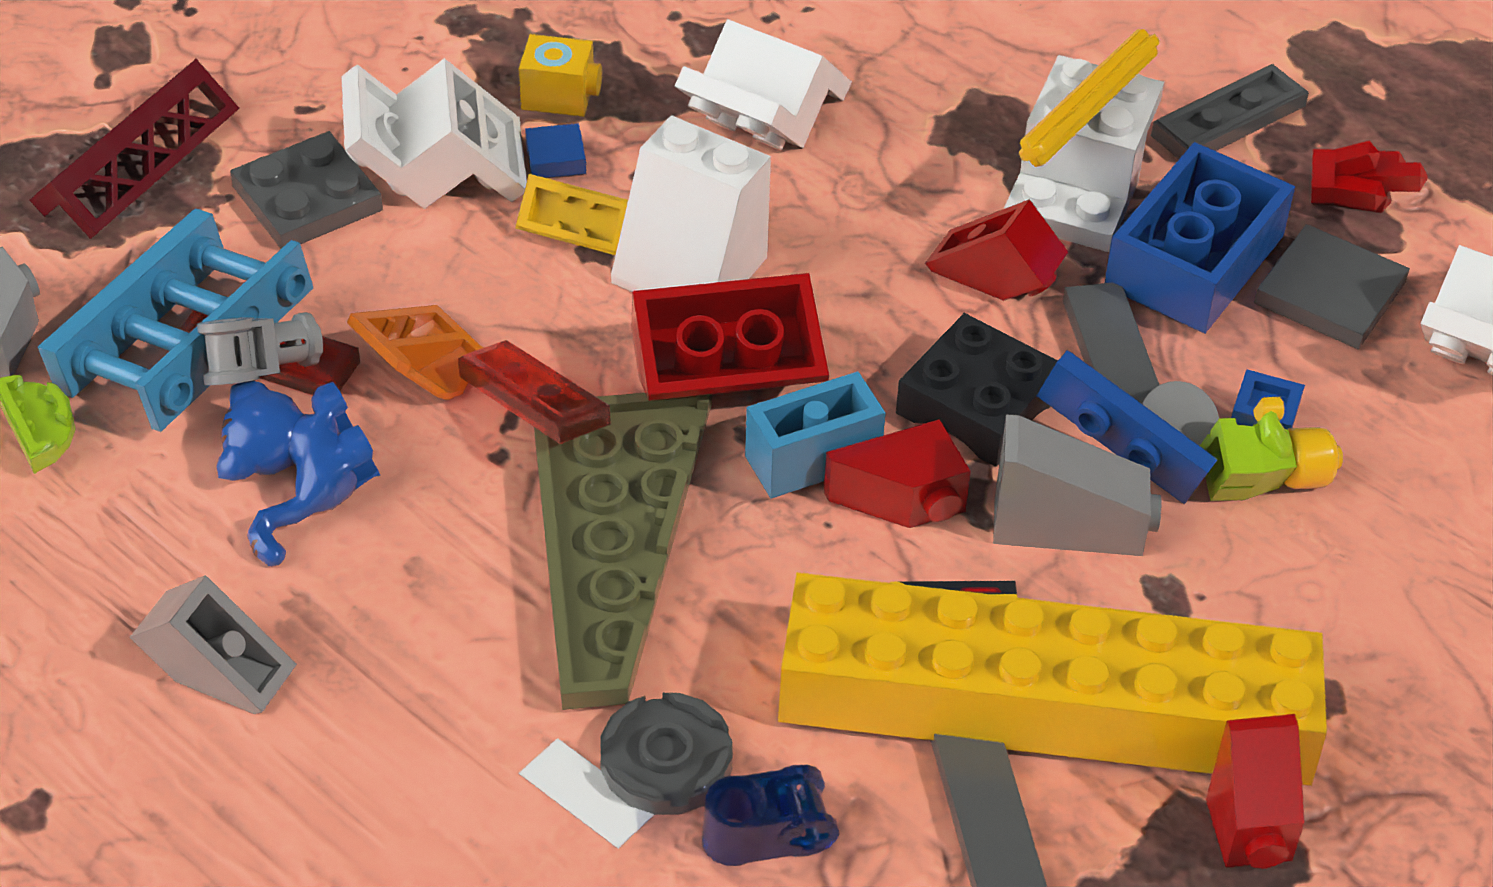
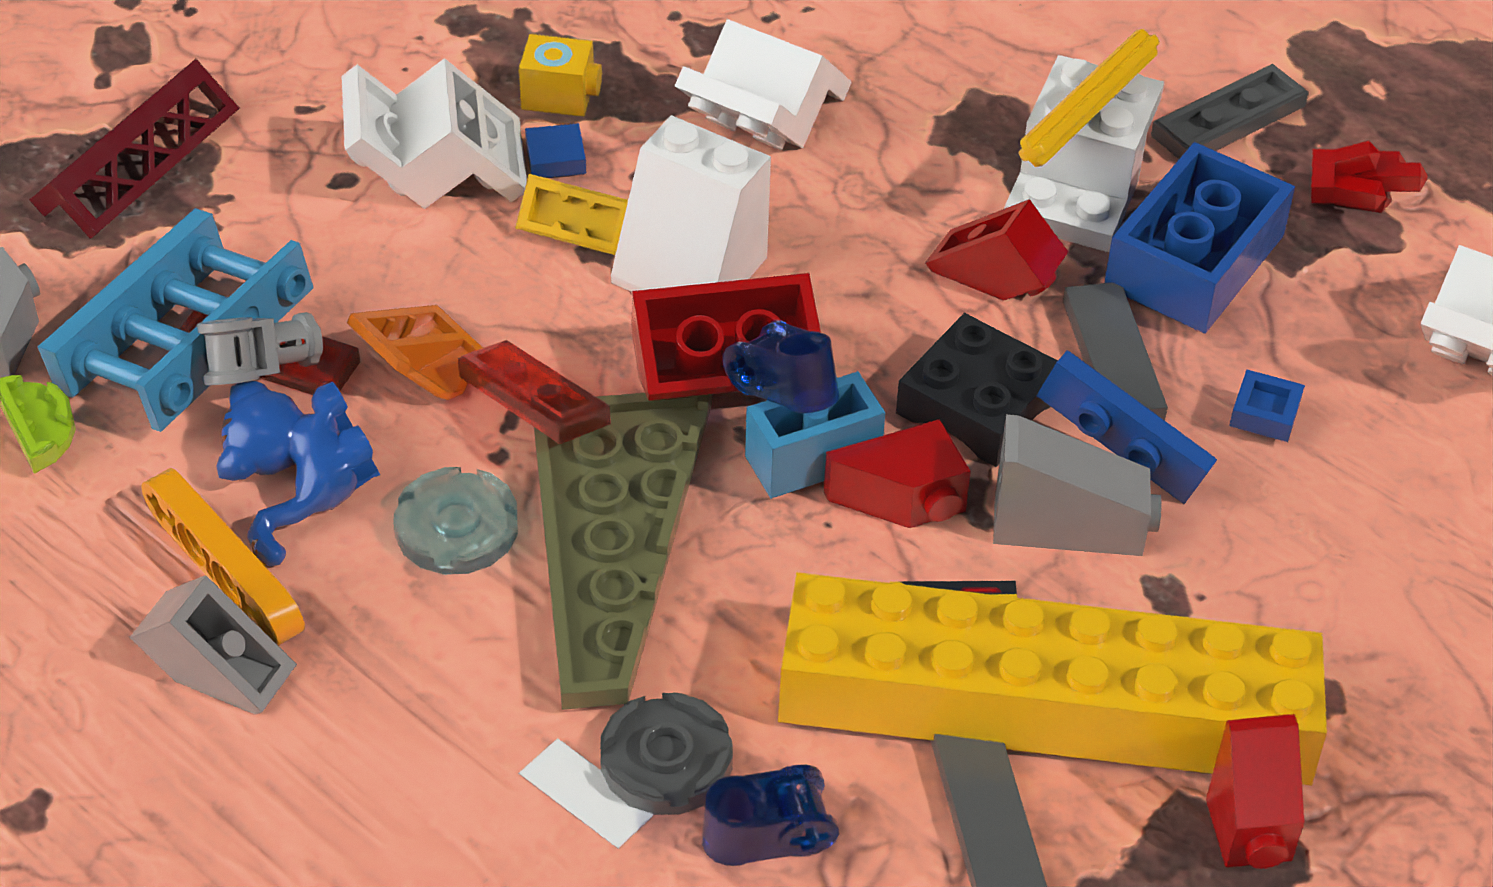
(222, 555): none -> light orange beam
(306, 190): dark grey plate -> none
(456, 521): none -> clear light blue tile
(785, 367): none -> clear blue piece
(1184, 408): light grey piece -> none
(1267, 455): lime piece -> none
(1331, 286): dark grey tile -> none

